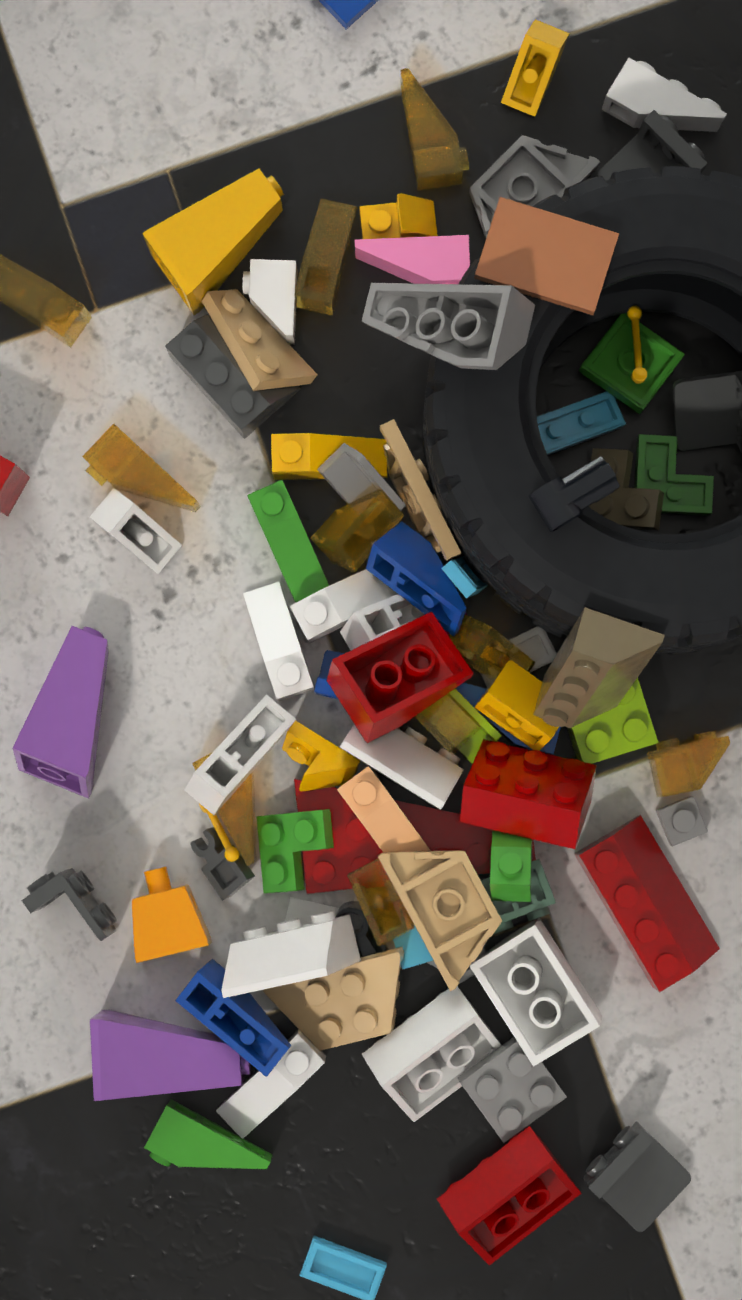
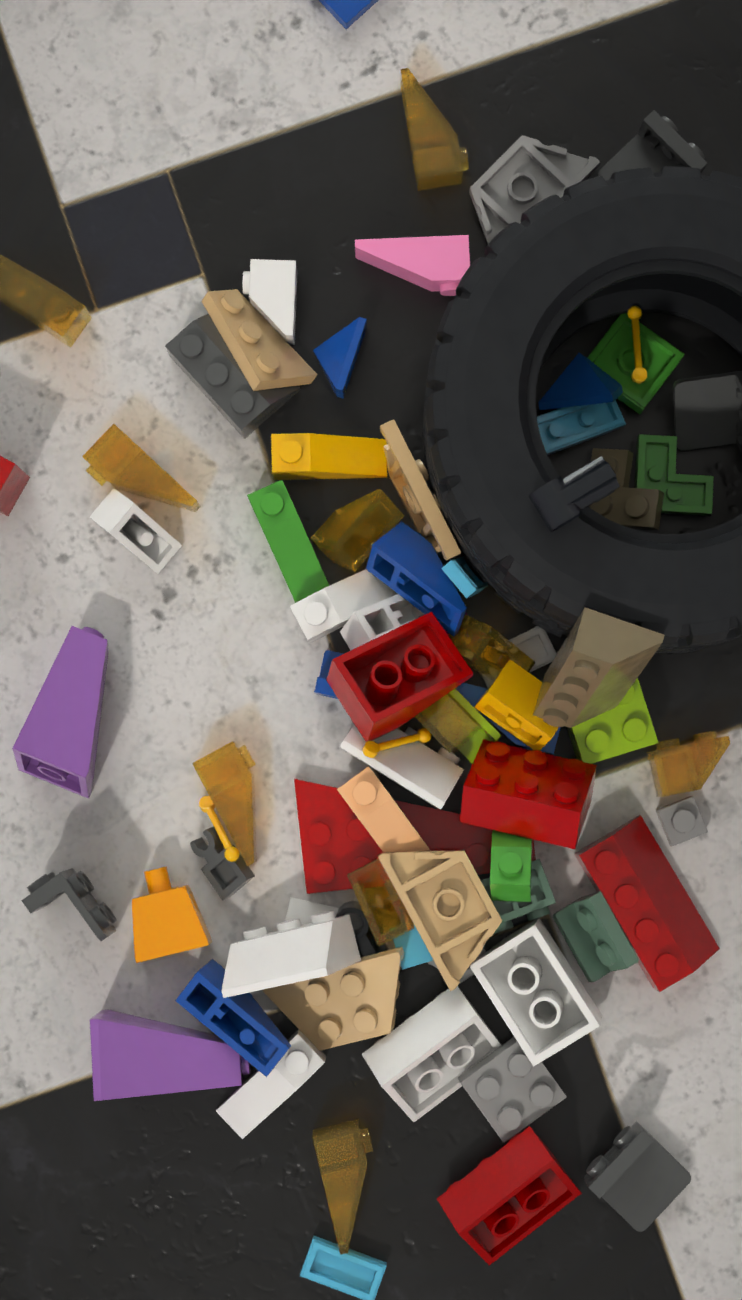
(195, 1141): bright green slope -> none
(214, 235): yellow slope -> none
(239, 754): white slope -> none
(278, 642): white slope -> none
(281, 844): bright green plate -> none
(325, 257): clear yellow slope -> none
(327, 762): yellow slope -> none
(340, 354): none -> blue slope
(343, 1166): none -> clear yellow slope
(354, 476): light grey panel -> none
(372, 748): none -> yellow hinge
(405, 218): yellow slope -> none
(453, 321): light grey wedge -> none
(534, 67): yellow slope -> none
(546, 255): nougat tile -> none
(581, 385): none -> blue slope
(595, 936): none -> sand green bracket
(642, 90): white slope -> none

